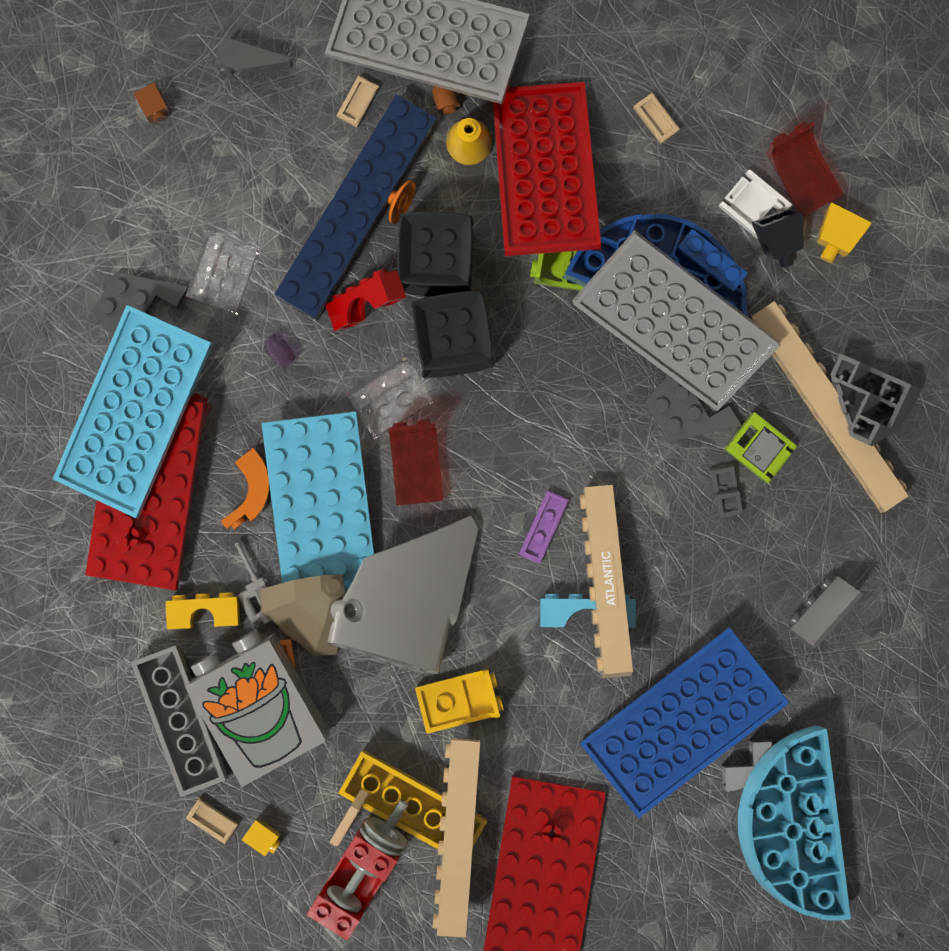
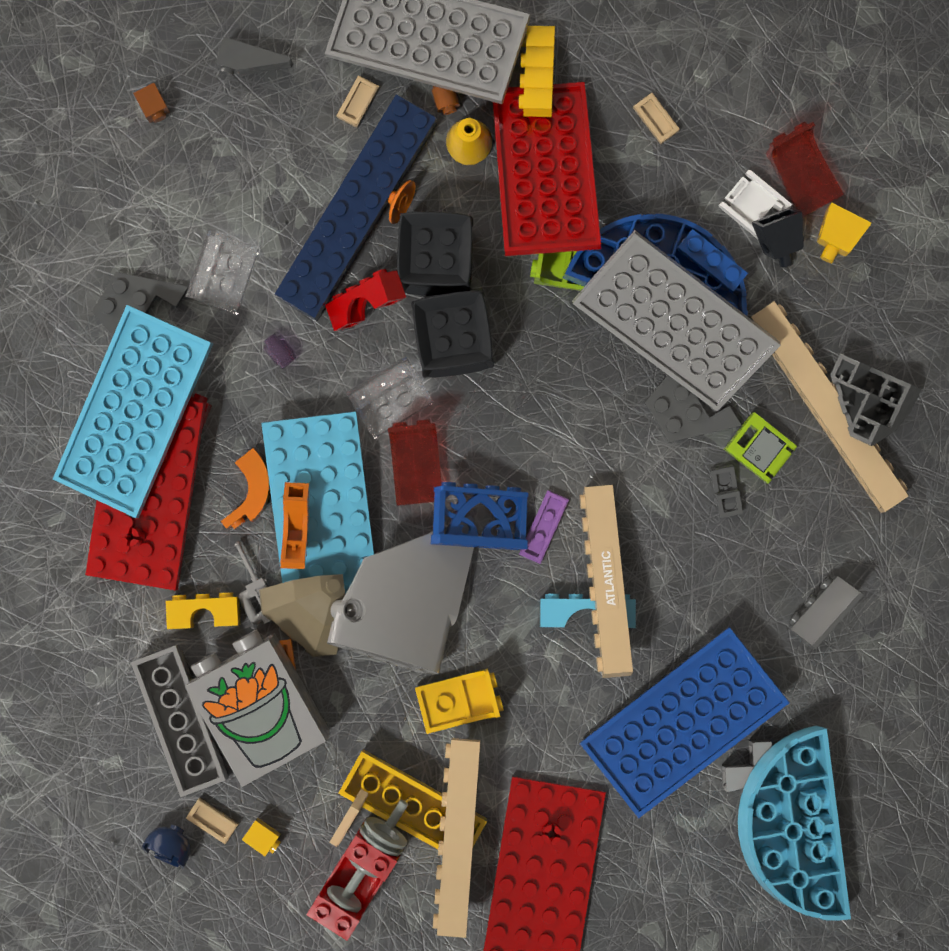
(168, 845): none -> dark blue cylinder
(295, 525): none -> orange arch
(454, 534): none -> blue fence
(538, 71): none -> yellow brick

